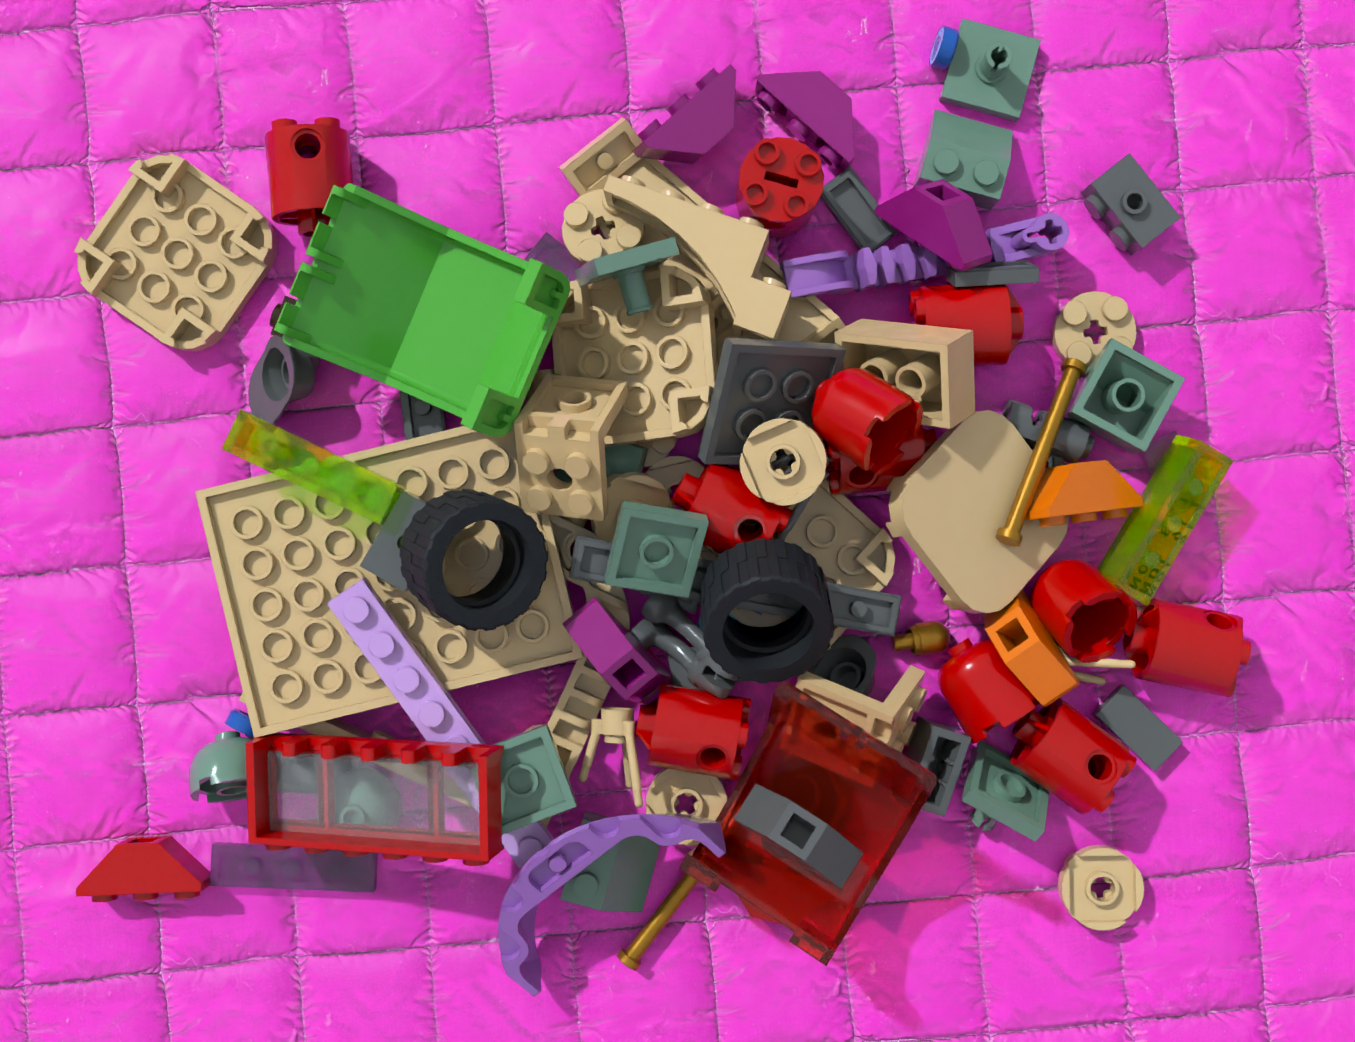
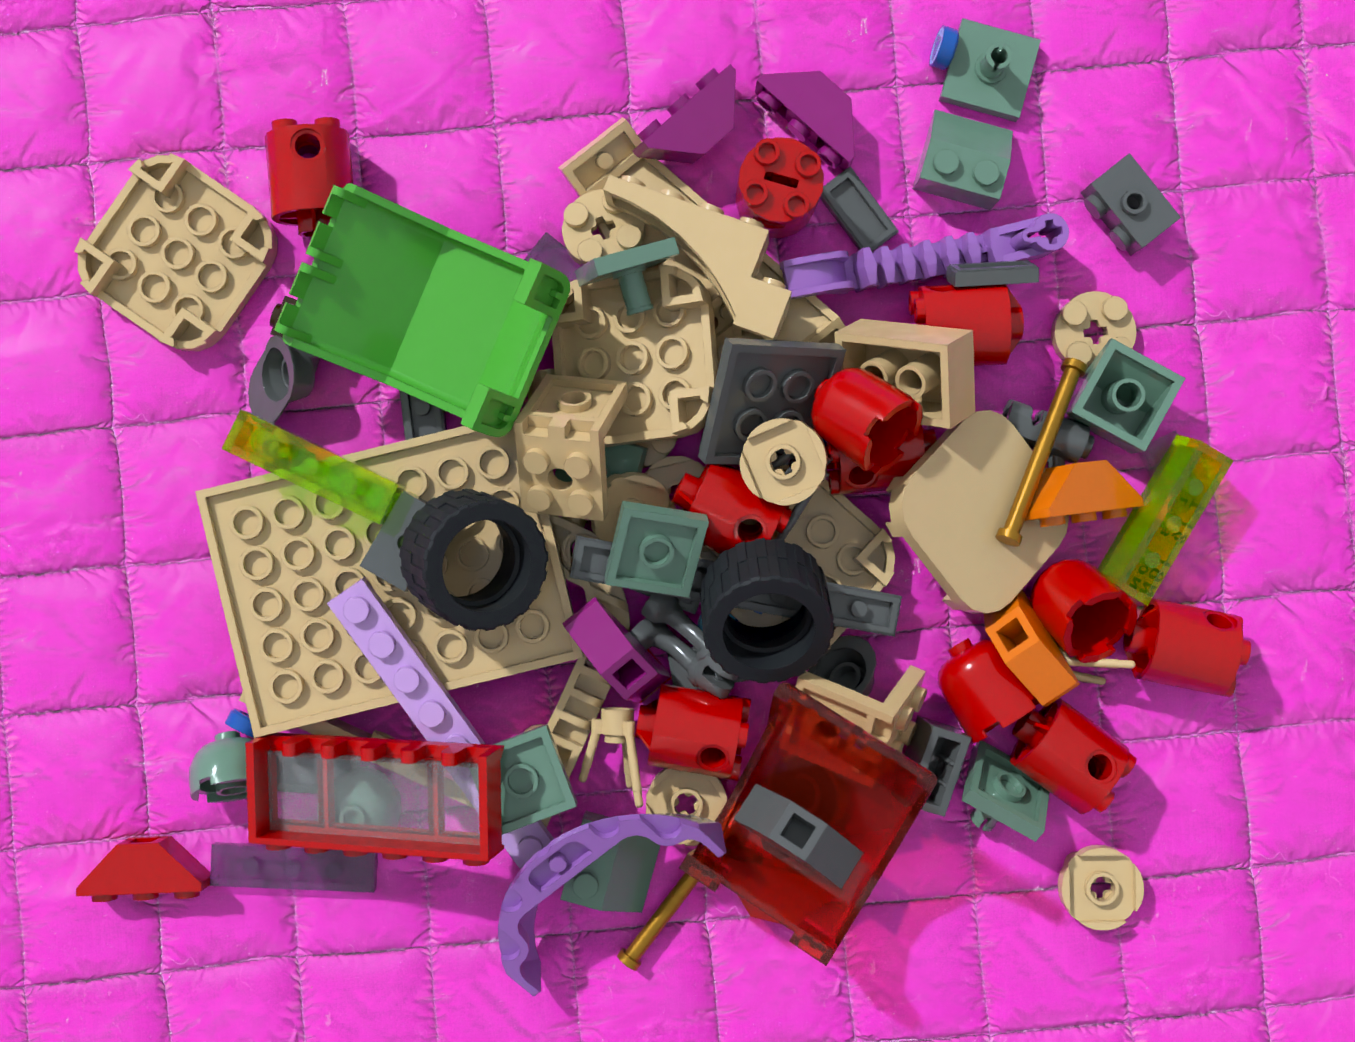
(922, 639): pearl gold cylinder -> none
(941, 222): magenta slope -> none
(1137, 727): dark grey tile -> none

